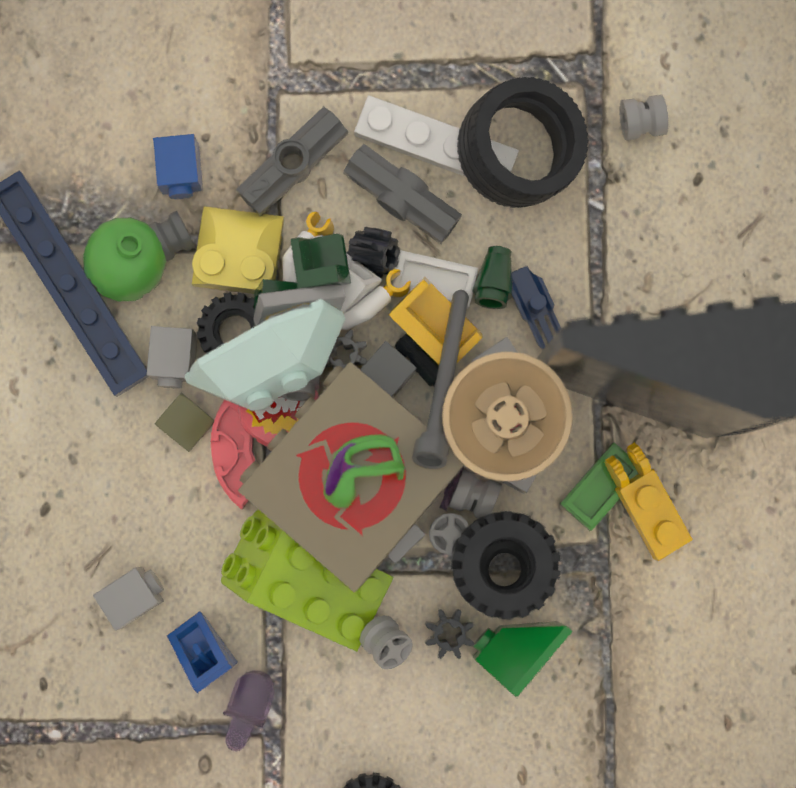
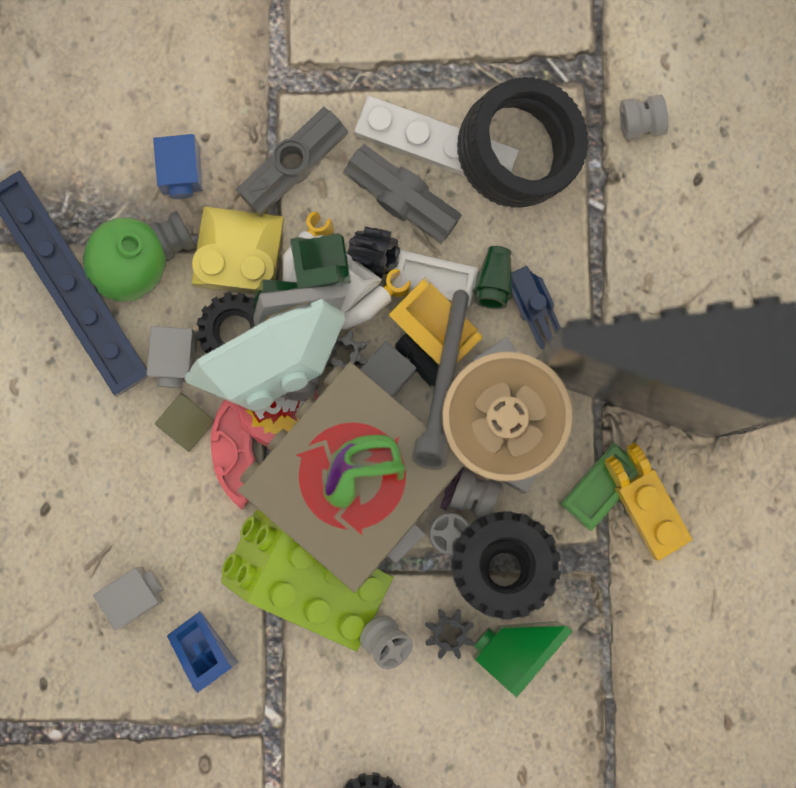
(248, 707): clear purple arm -> none

